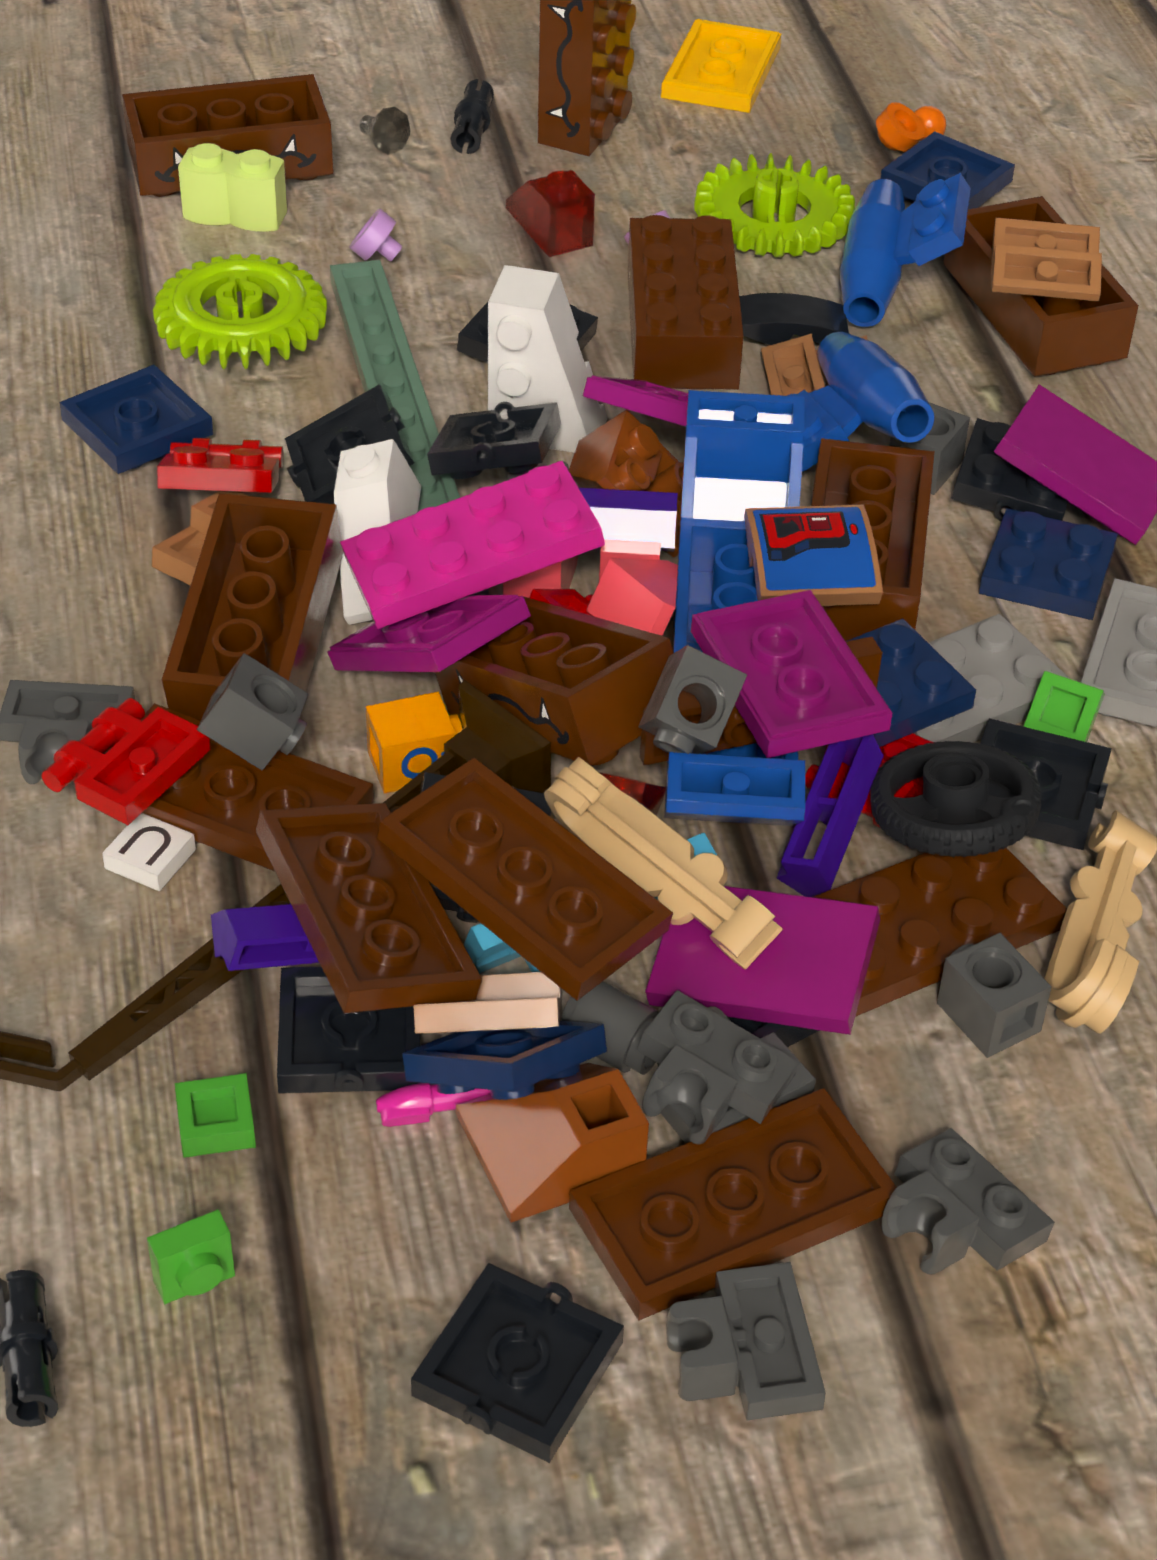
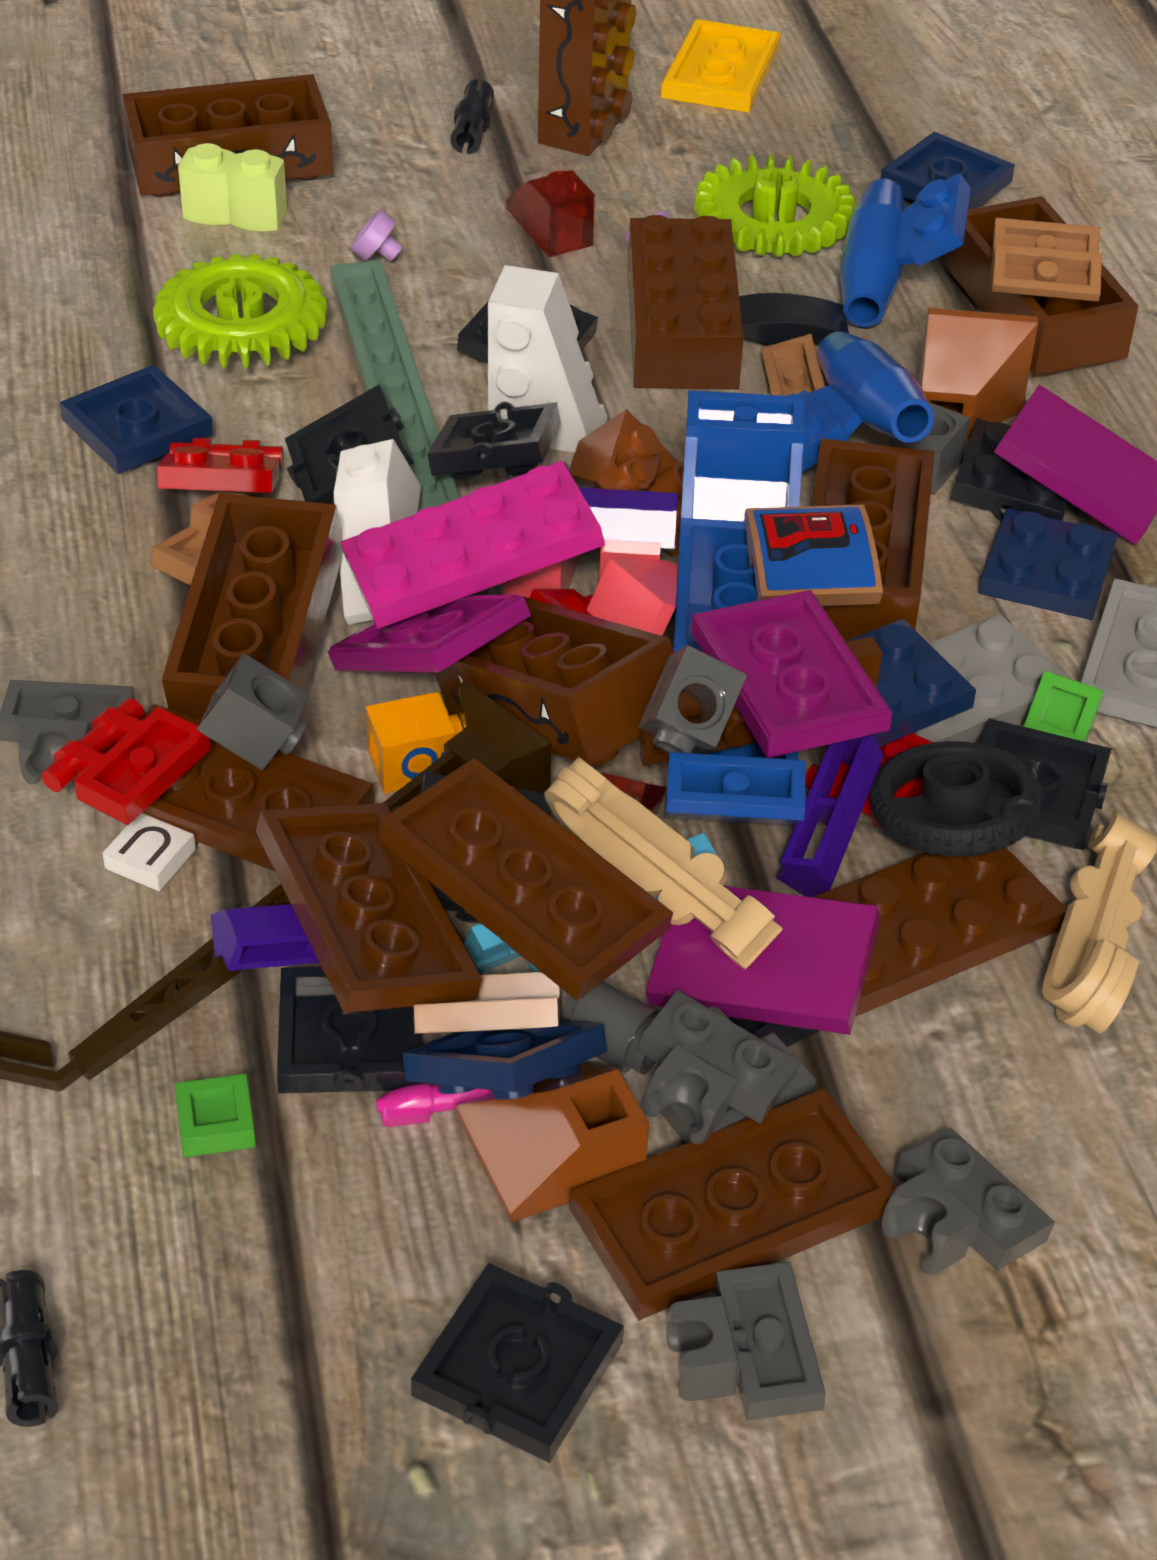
(191, 1257): bright green plate -> none
(387, 129): clear smoke rock -> none
(639, 397): magenta tile -> none
(902, 128): orange plate -> none
(977, 362): none -> slope
(993, 994): dark grey brick -> none

